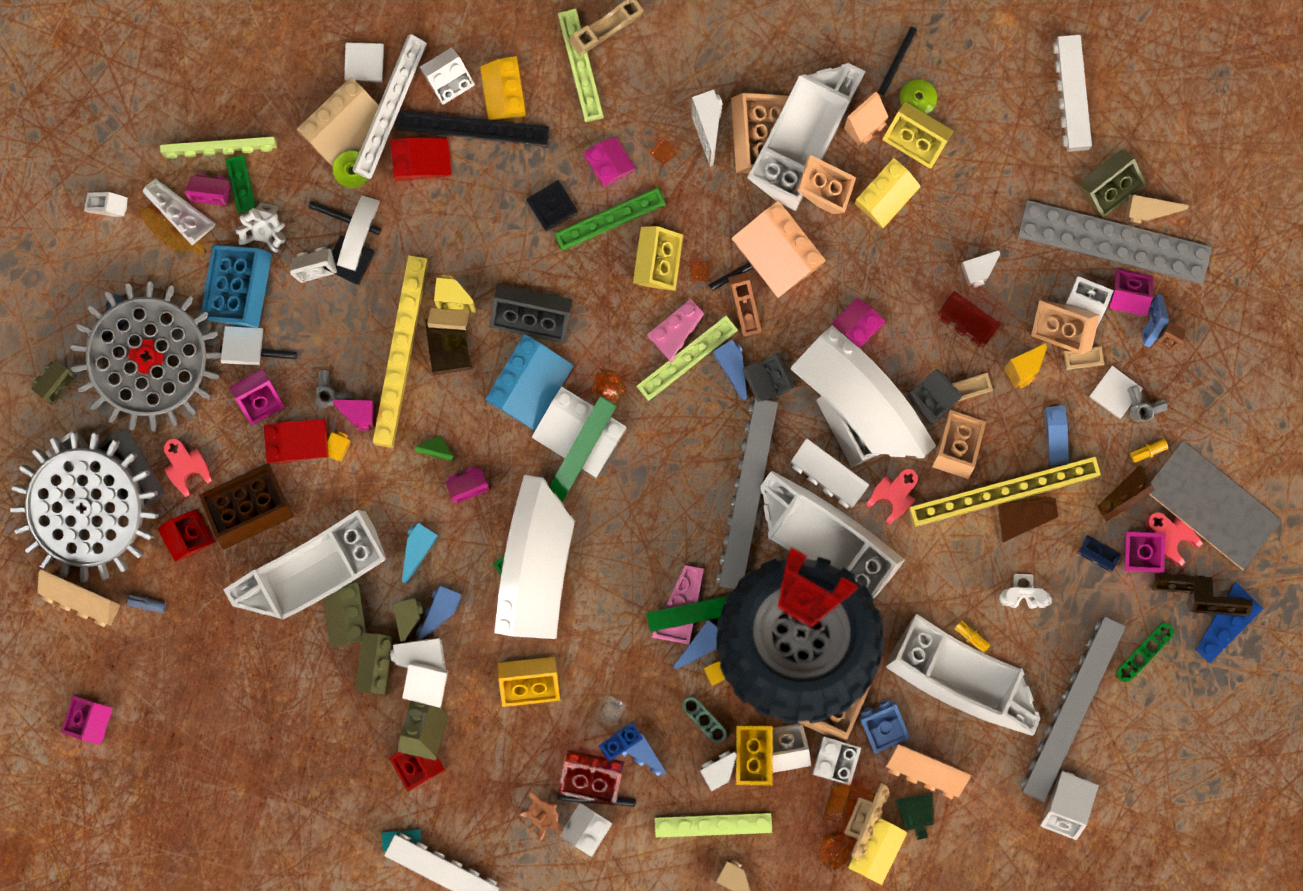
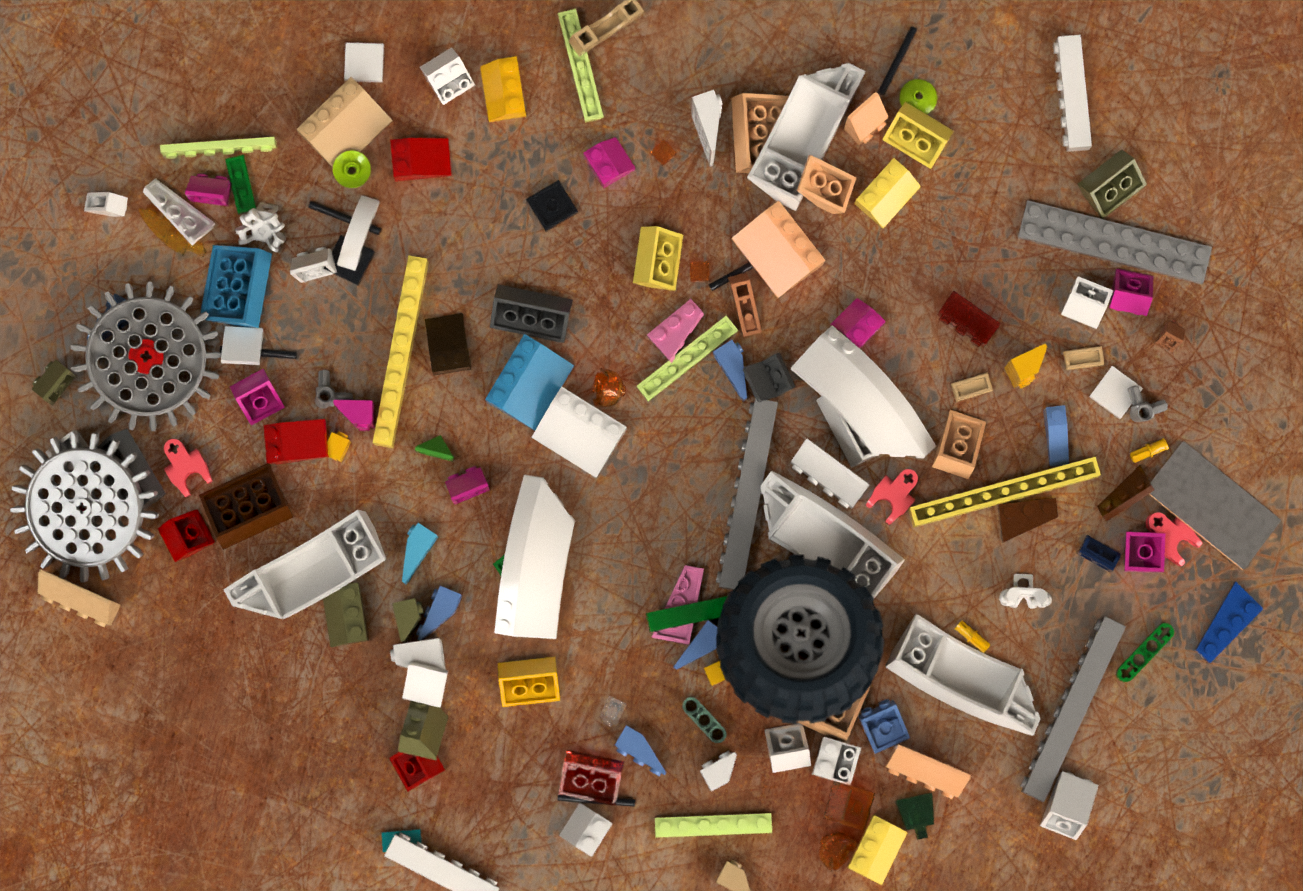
(86, 720): dark pink slope -> none
(146, 603): sand blue axle -> none
(374, 663): olive slope -> none
(389, 106): white plate -> none
(448, 319): tan tile -> none
(452, 296): light yellow slope -> none
(472, 128): black plate -> none
(543, 814): nougat piece -> none
(582, 447): tile -> none
(610, 219): bright green tile -> none
(620, 742): blue slope -> none
(754, 755): yellow slope -> none
(805, 599): red wing -> none
(863, 820): tan bracket -> none
(935, 396): dark grey bracket -> none
(978, 269): white slope -> none
(1065, 326): light nougat slope -> none
(1146, 208): tan slope -> none
(1158, 320): medium blue plate -> none
(1201, 594): dark brown bracket -> none

